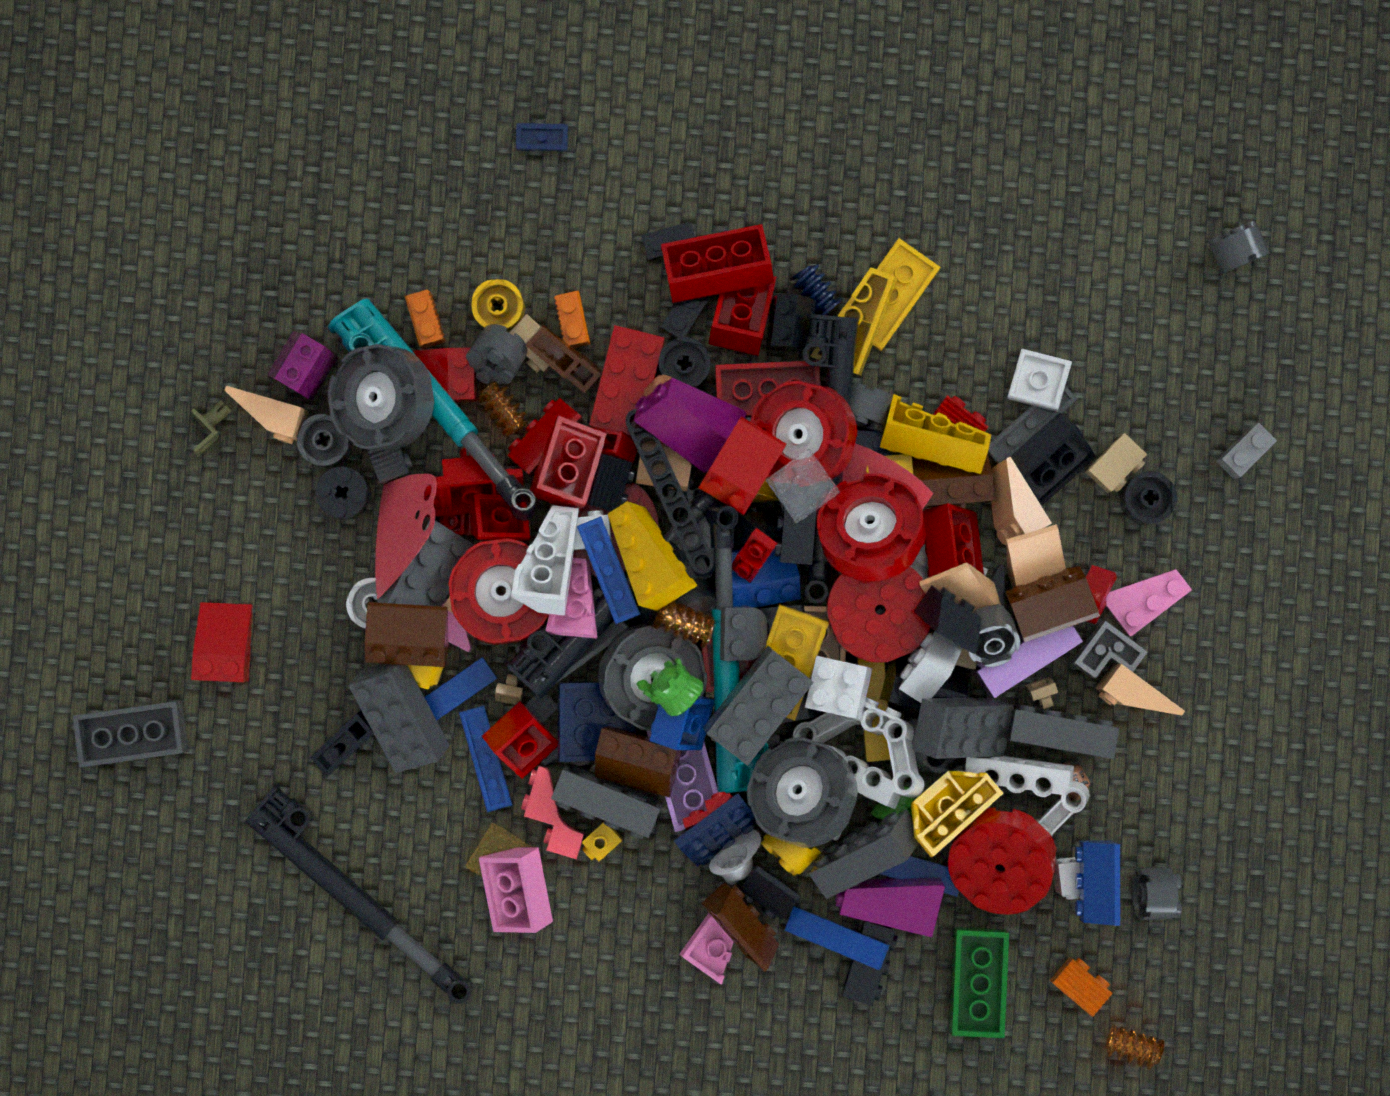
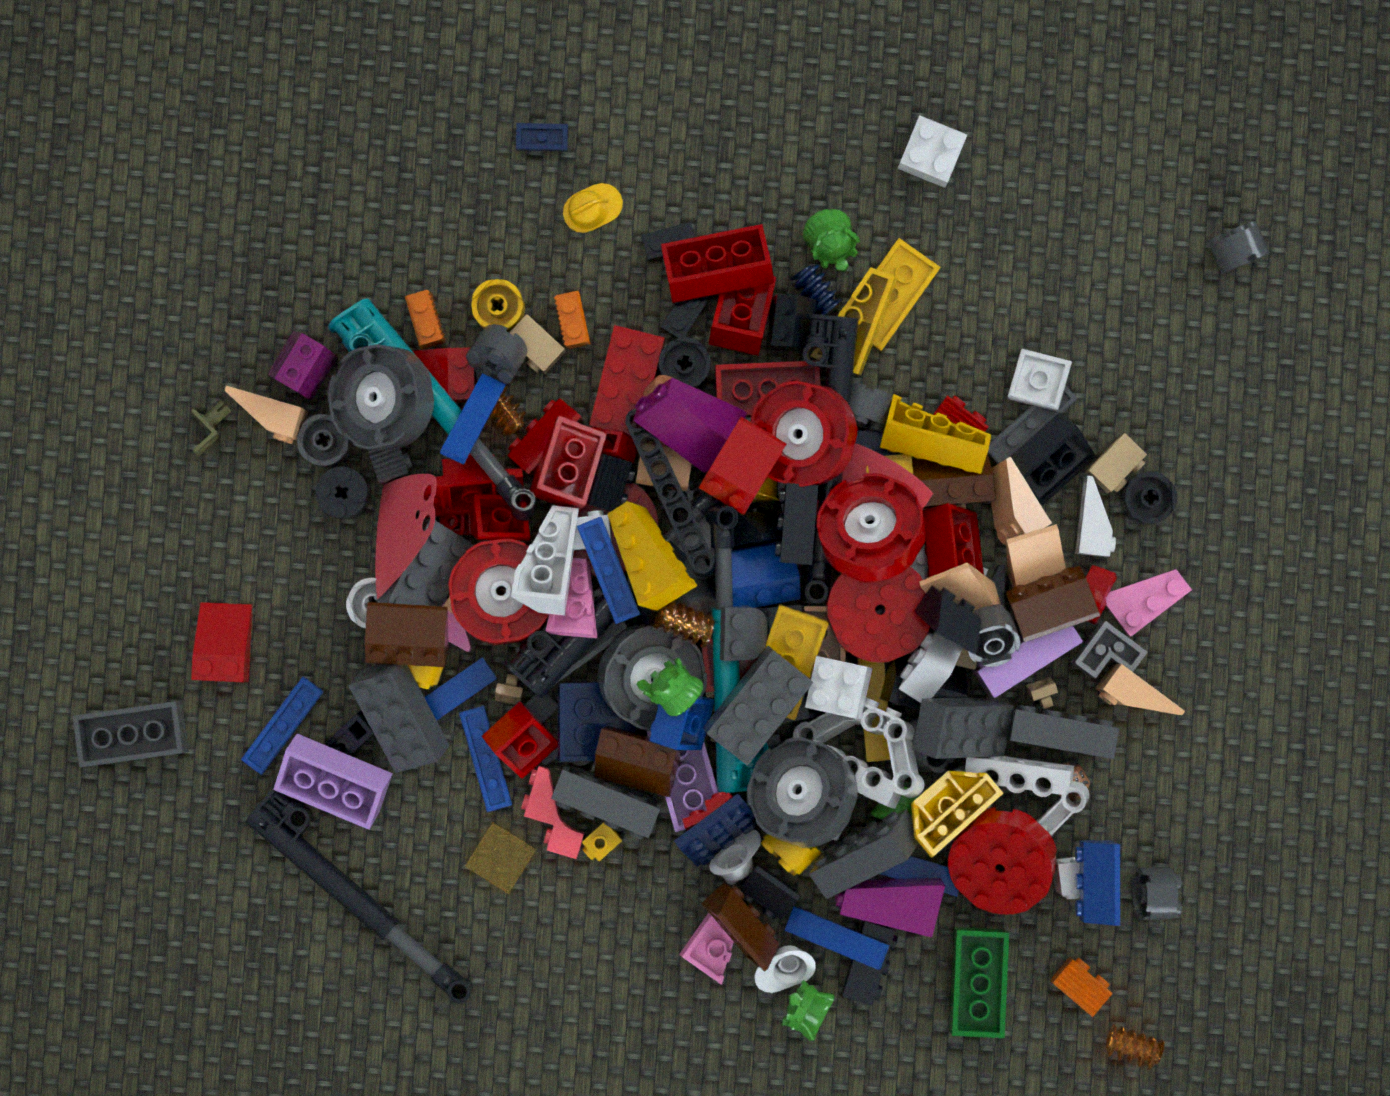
(282, 725): none -> blue tile
(332, 781): none -> lavender brick
(472, 419): none -> blue tile
(516, 890): bright pink slope -> none
(563, 358): reddish brown slope -> none
(592, 207): none -> yellow piece
(753, 555): red slope -> none
(787, 969): none -> white piece
(802, 486): clear plate -> none
(807, 1010): none -> bright green hair
(831, 238): none -> bright green hair
(932, 151): none -> white brick
(1094, 528): none -> white slope
(1246, 450): light grey brick -> none

